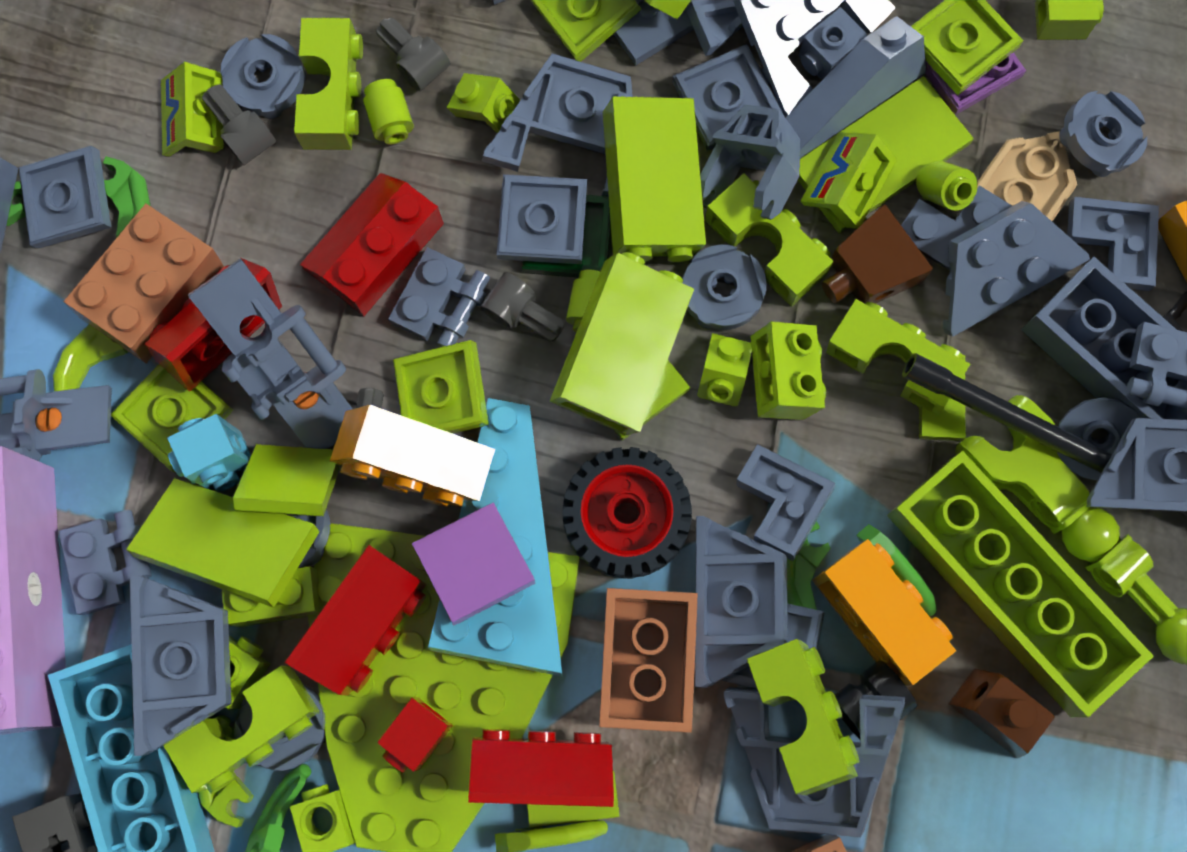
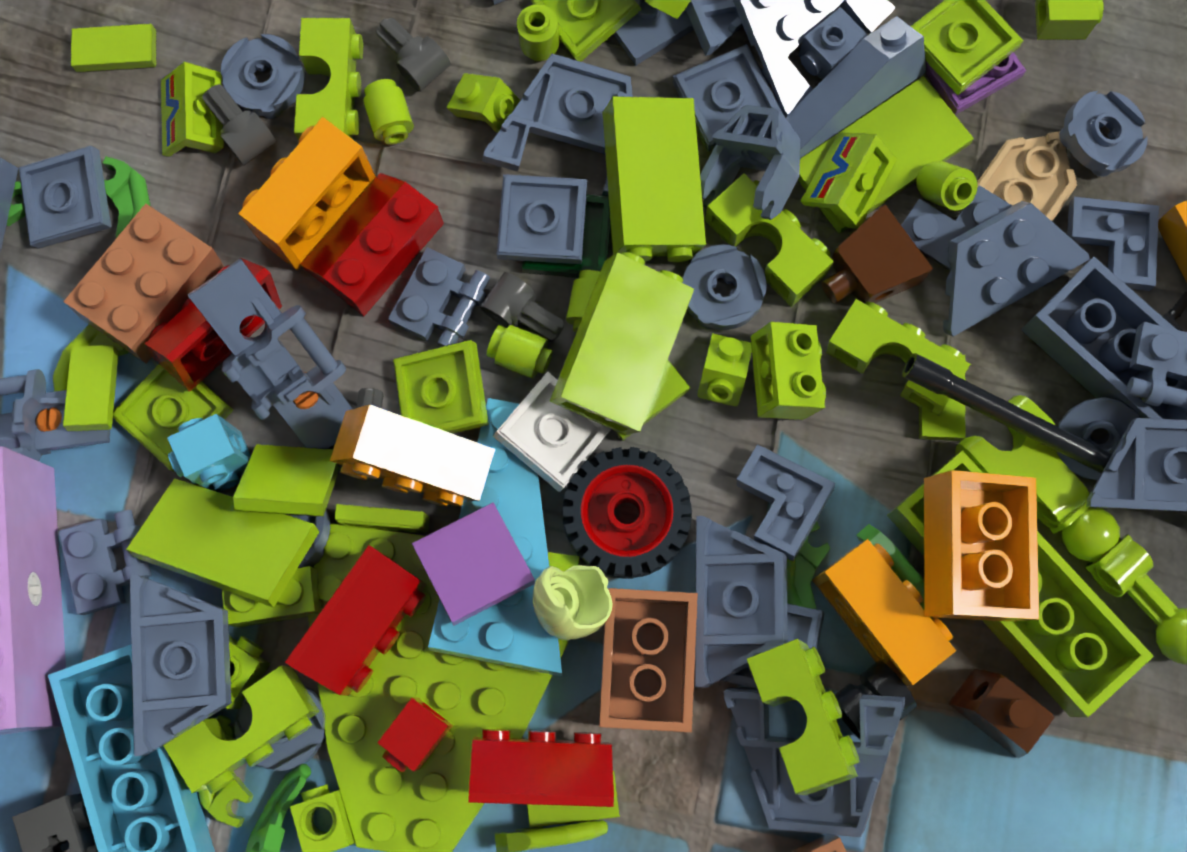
(91, 388): none -> lime tile
(113, 47): none -> lime tile
(307, 192): none -> light orange brick
(382, 518): none -> lime tile
(519, 351): none -> lime brick
(538, 32): none -> lime brick
(549, 436): none -> white plate
(572, 601): none -> yellowish green hair
(980, 547): none -> light orange brick

